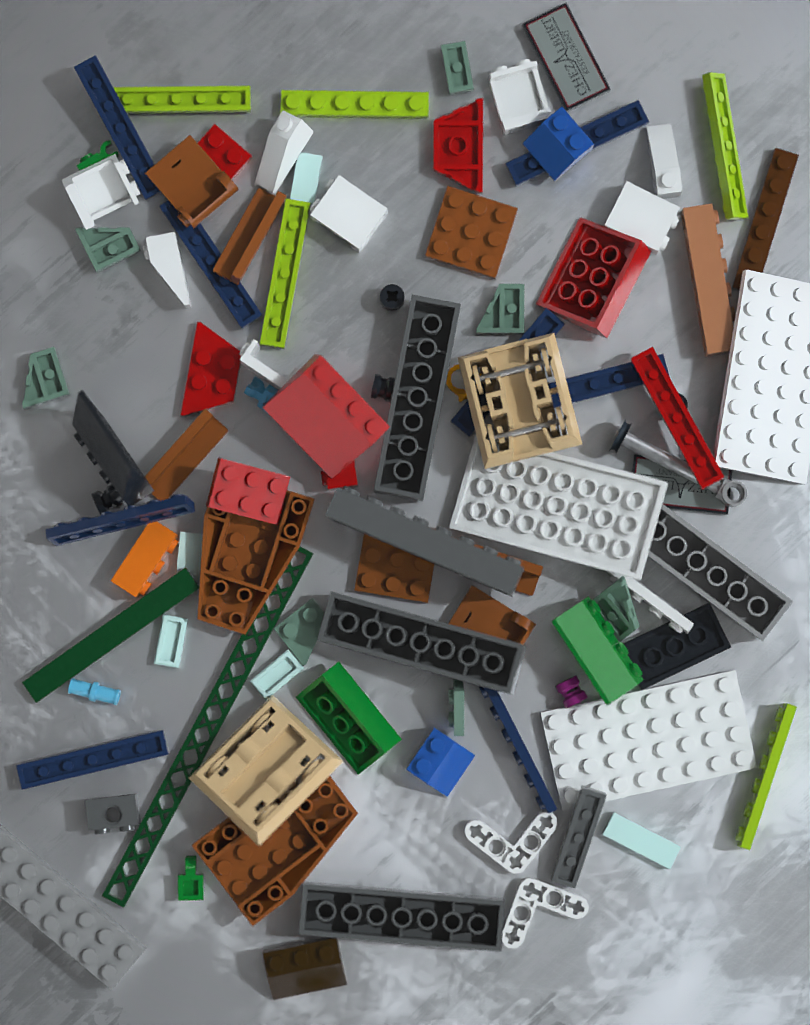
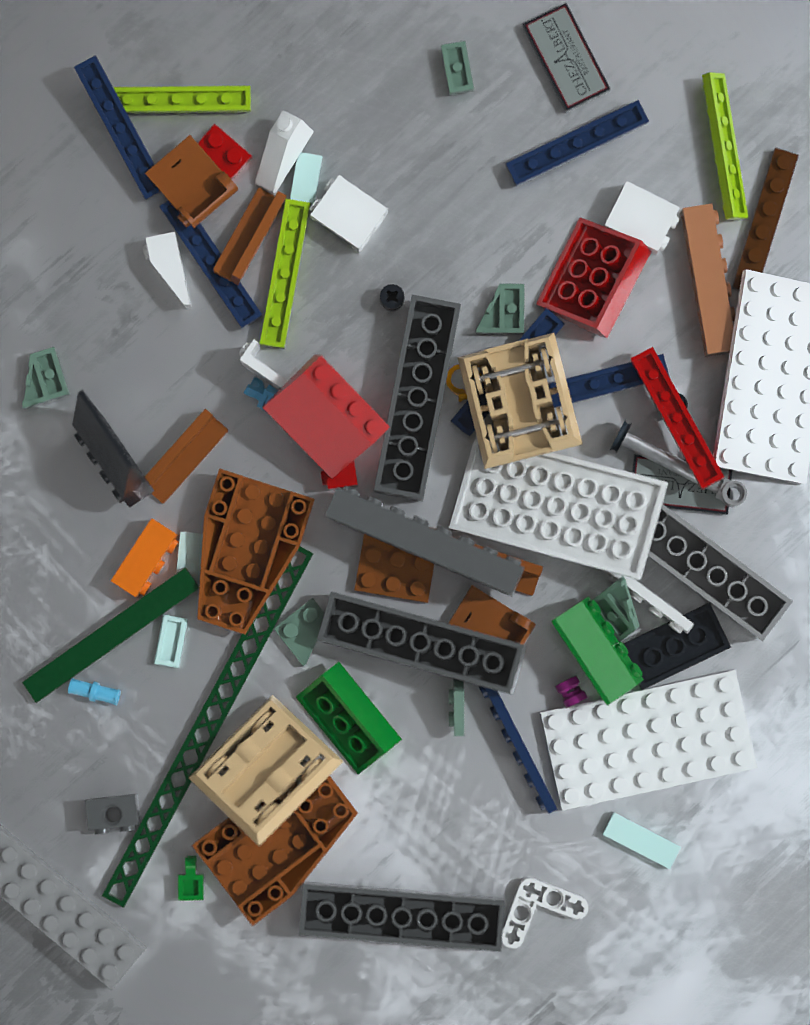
(91, 159): green plate -> none
(92, 759): dark blue plate -> none
(100, 189): white panel -> none
(106, 500): black wheel -> none
(108, 245): sand green wing -> none
(115, 521): dark blue plate -> none
(211, 372): red wing -> none
(247, 491): red plate -> none
(277, 674): light aqua tile -> none
(304, 967): dark brown slope -> none
(355, 104): lime plate -> none
(382, 387): black wheel -> none
(440, 762): blue slope -> none
(460, 146): red wing -> none
(471, 232): dark orange plate -> none
(509, 849): white beam -> none
(519, 96): white panel -> none
(558, 143): blue slope -> none
(578, 836): dark grey plate -> none
(664, 161): white slope -> none
(761, 786): lime plate -> none

